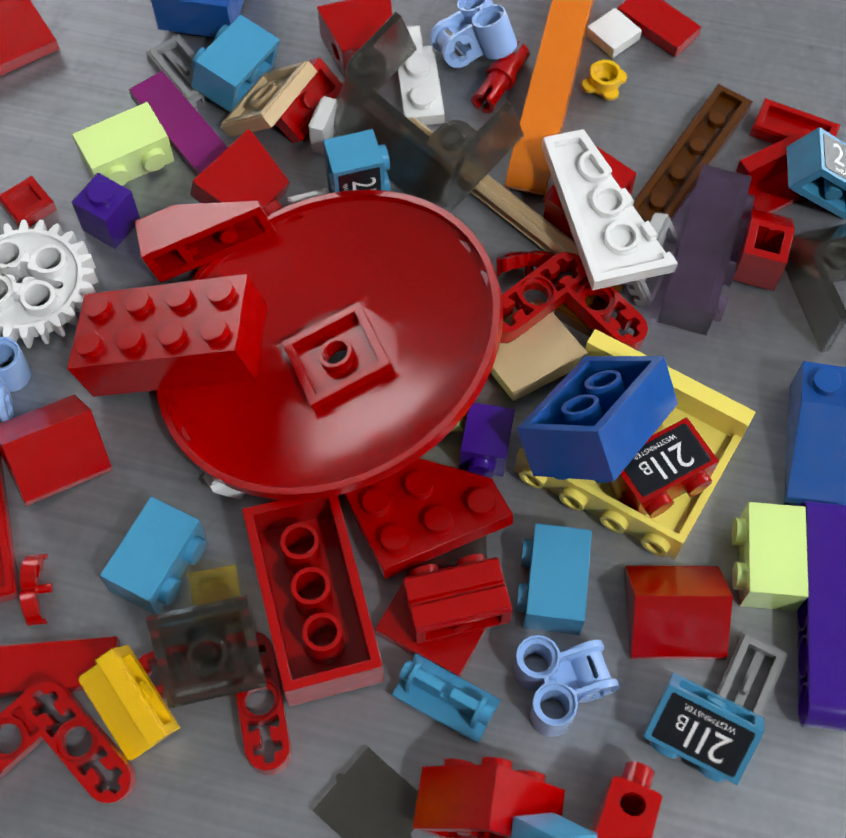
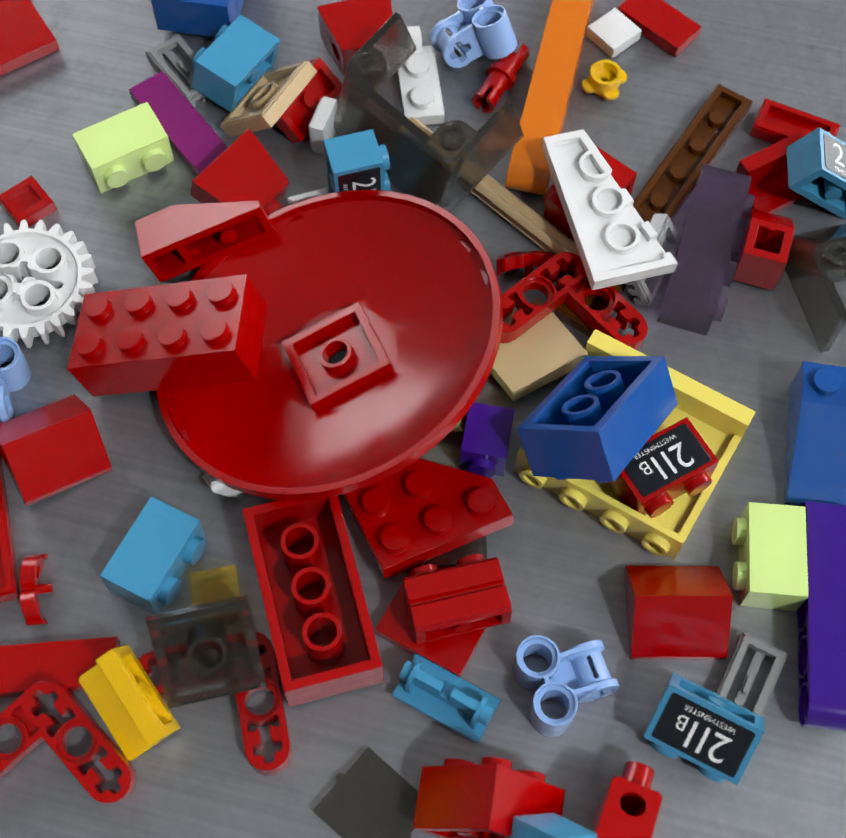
(106, 210): dark purple brick -> none
(556, 579): dark azure brick -> none

